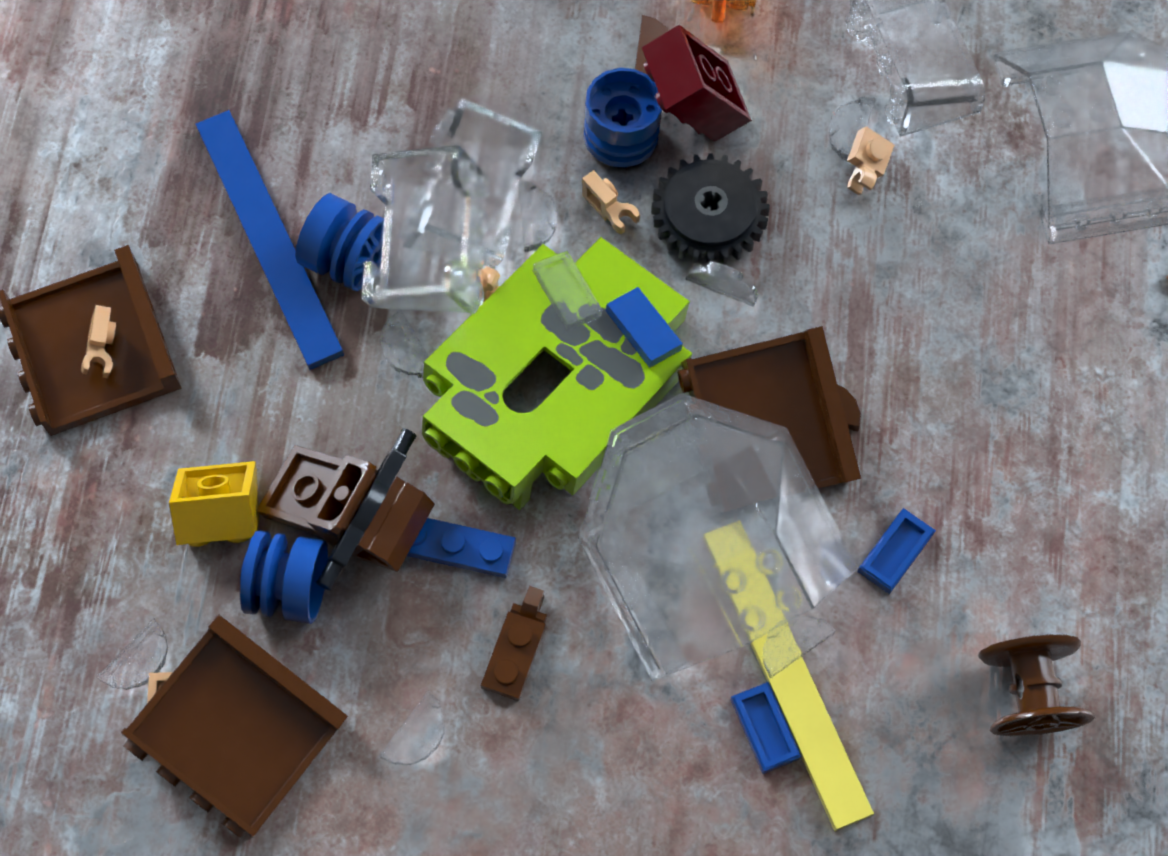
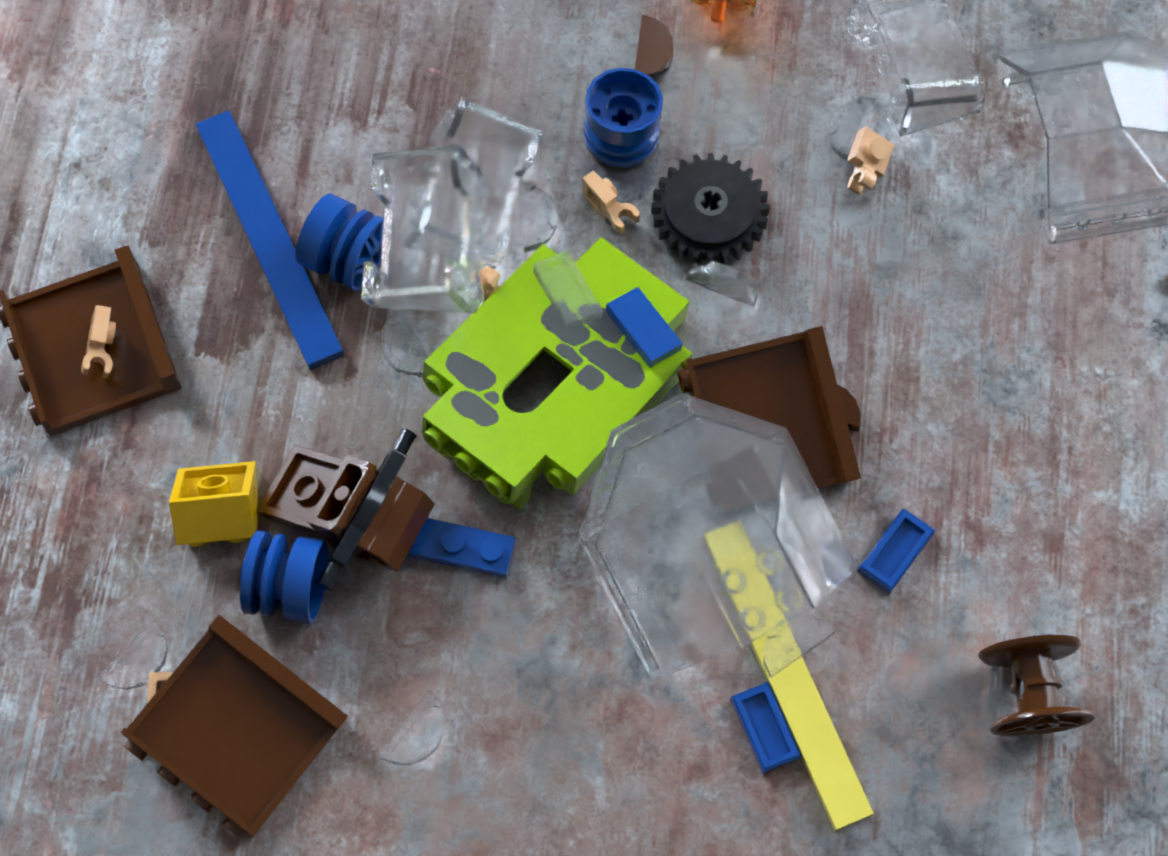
(516, 647): reddish brown hinge -> none
(695, 84): dark red brick -> none

